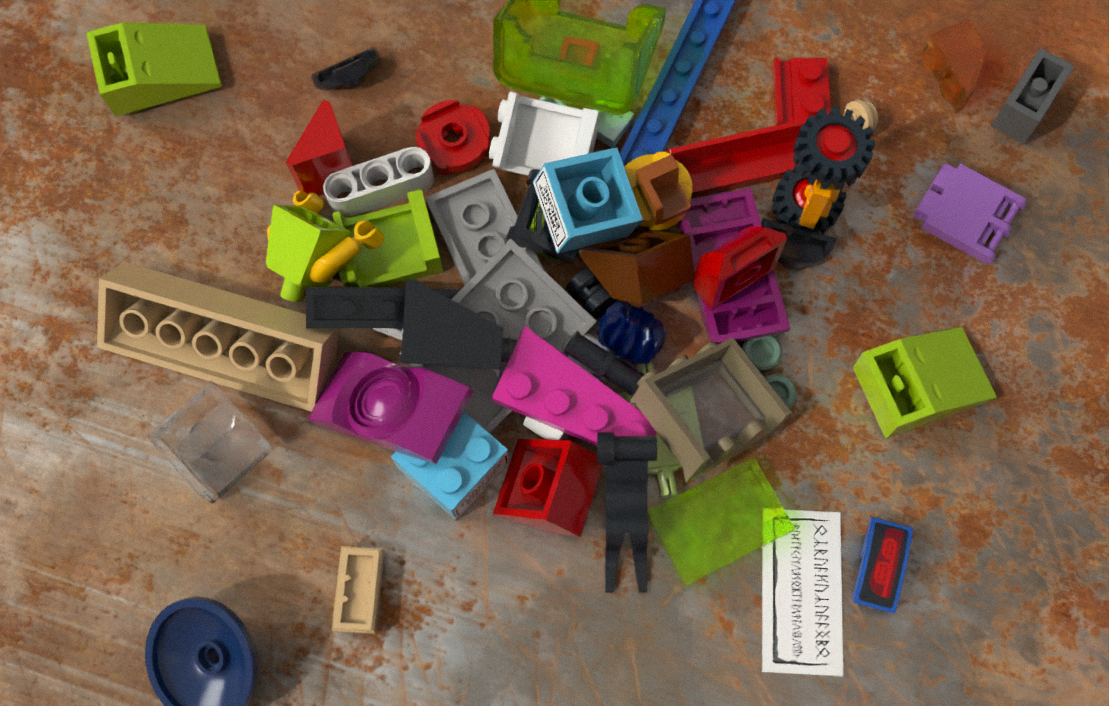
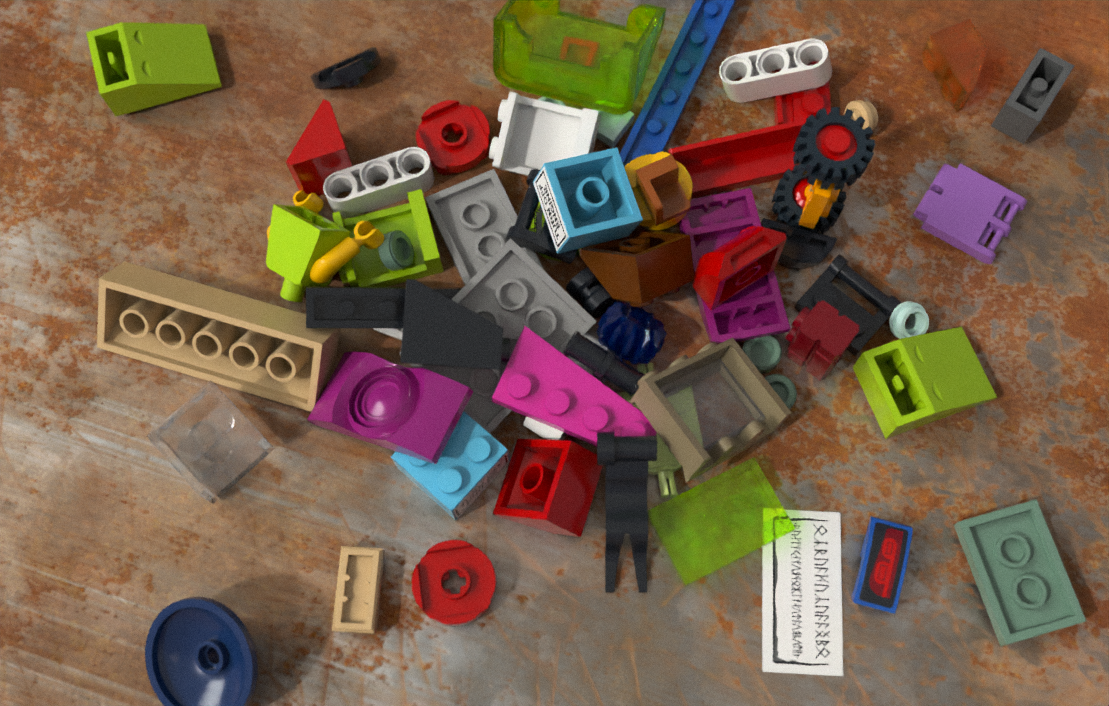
(396, 251): none -> sand green tile
(436, 567): none -> red plate
(793, 76): none -> white beam
(820, 339): none -> dark red brick
(824, 290): none -> black plate
(917, 323): none -> light aqua plate
(1019, 572): none -> sand green plate

